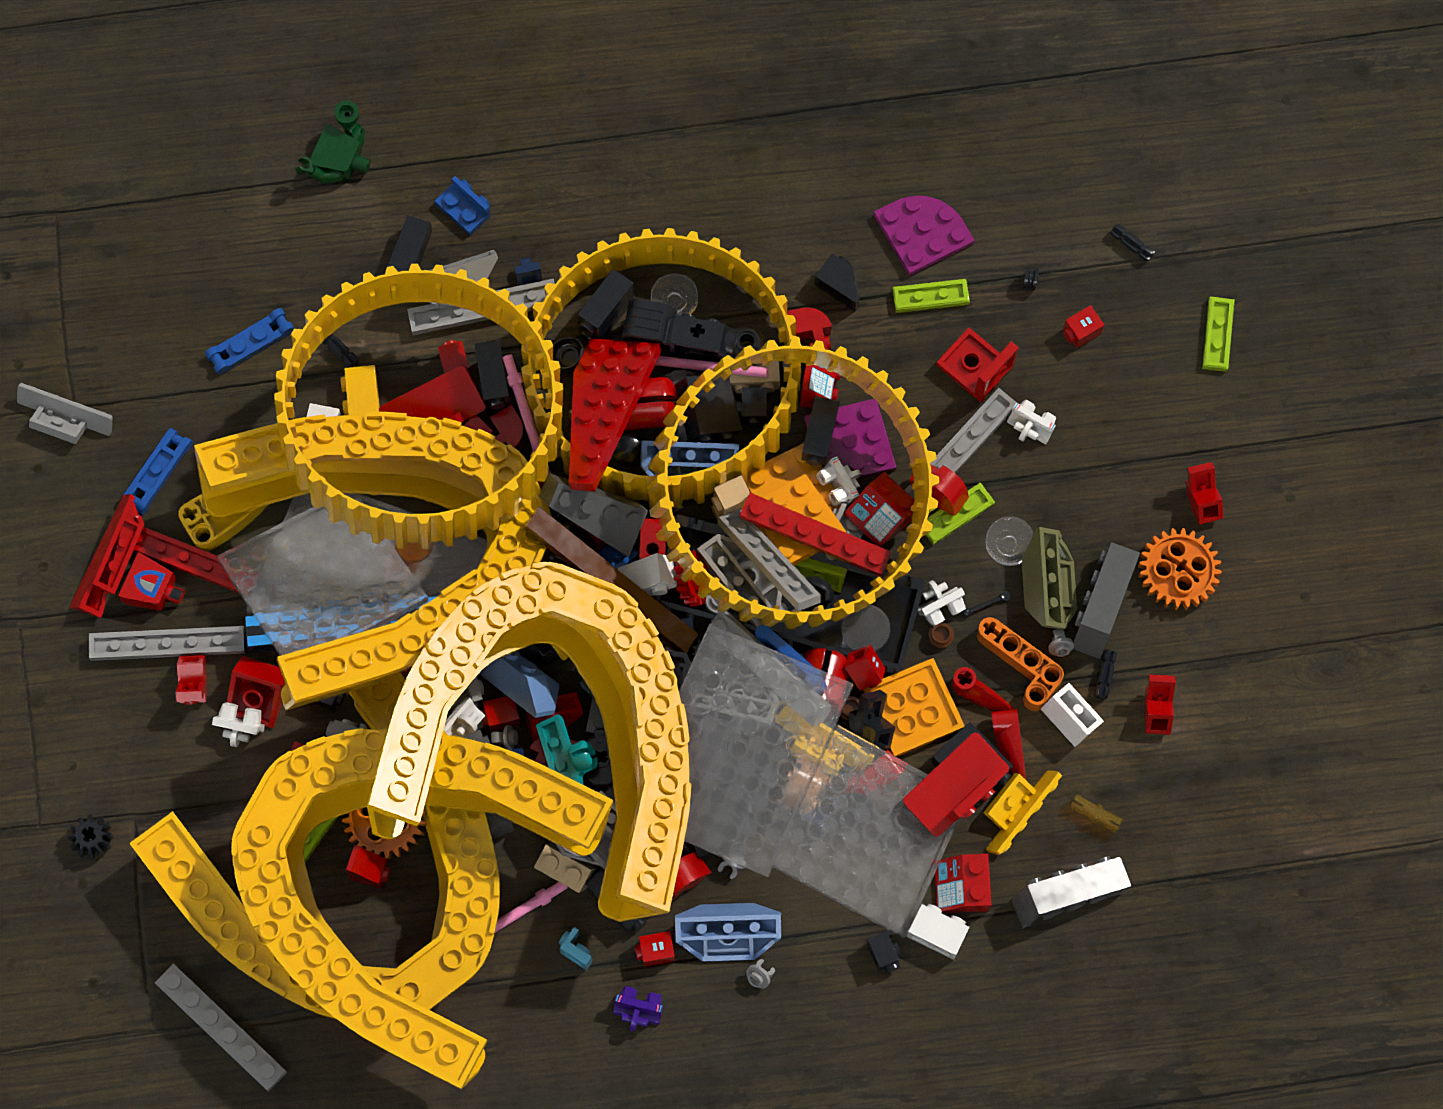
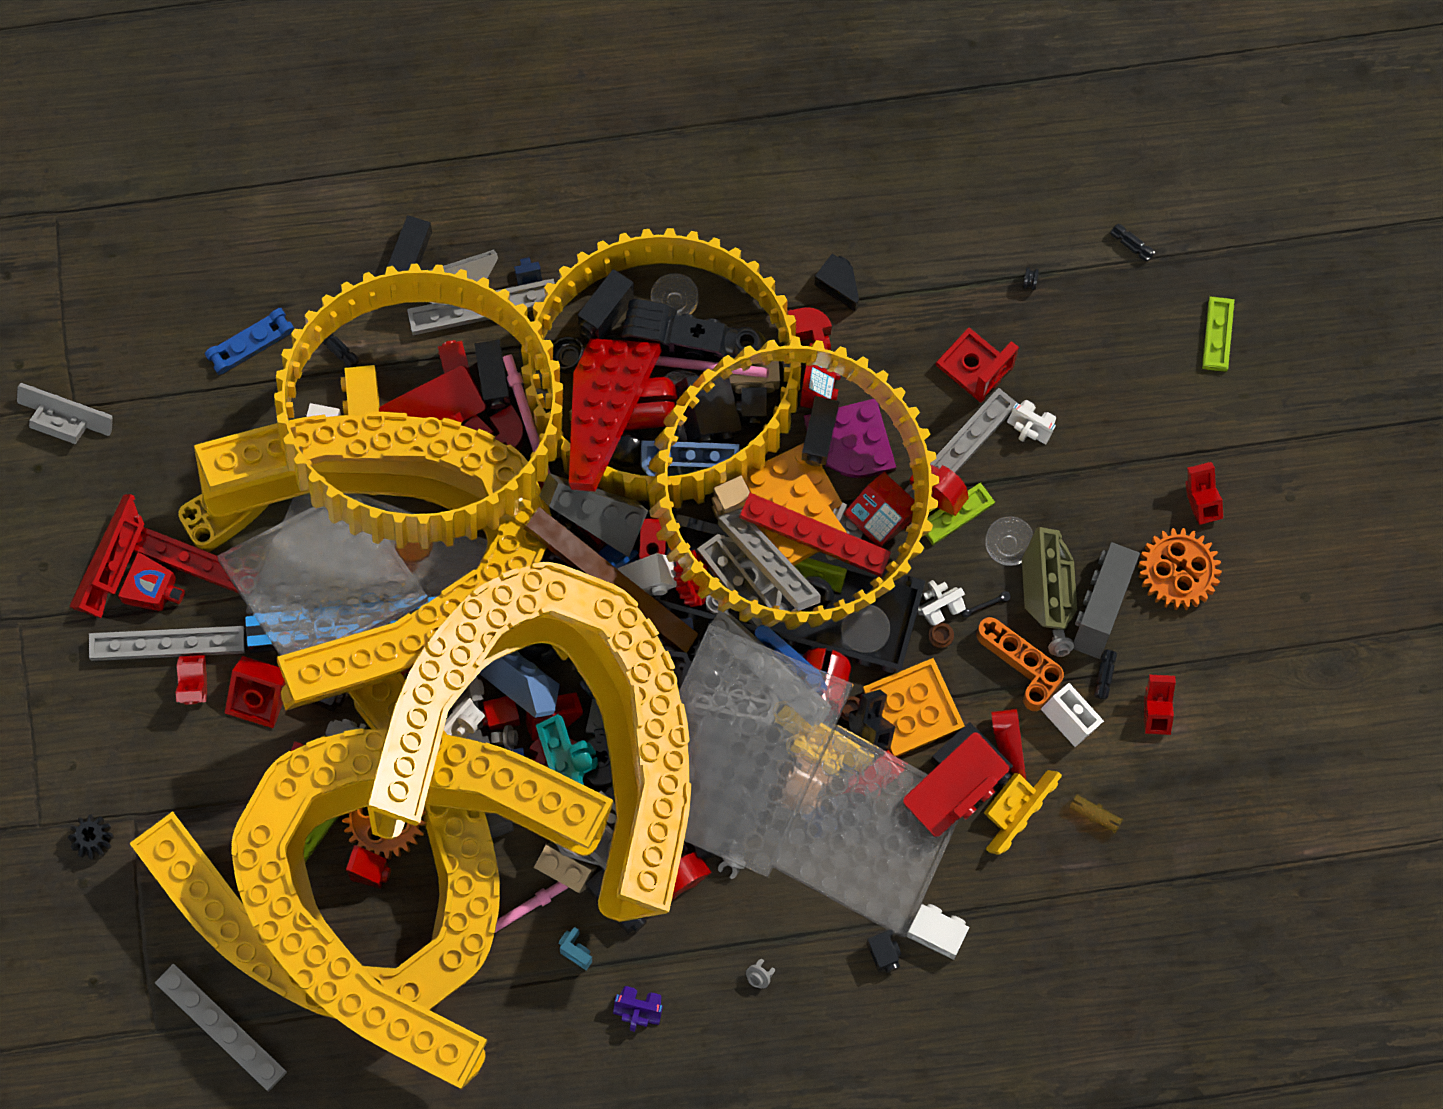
(158, 469): blue plate -> none
(228, 719): white hips -> none
(338, 152): dark green torso -> none
(464, 206): blue bracket -> none
(655, 949): red brick -> none
(728, 931): medium blue wedge -> none
(843, 481): white hips -> none
(865, 667): red brick -> none
(923, 231): magenta plate -> none
(930, 295): lime tile -> none
(963, 884): red slope -> none
(978, 691): red piece -> none
(1070, 890): wedge -> none
(1083, 327): red brick -> none

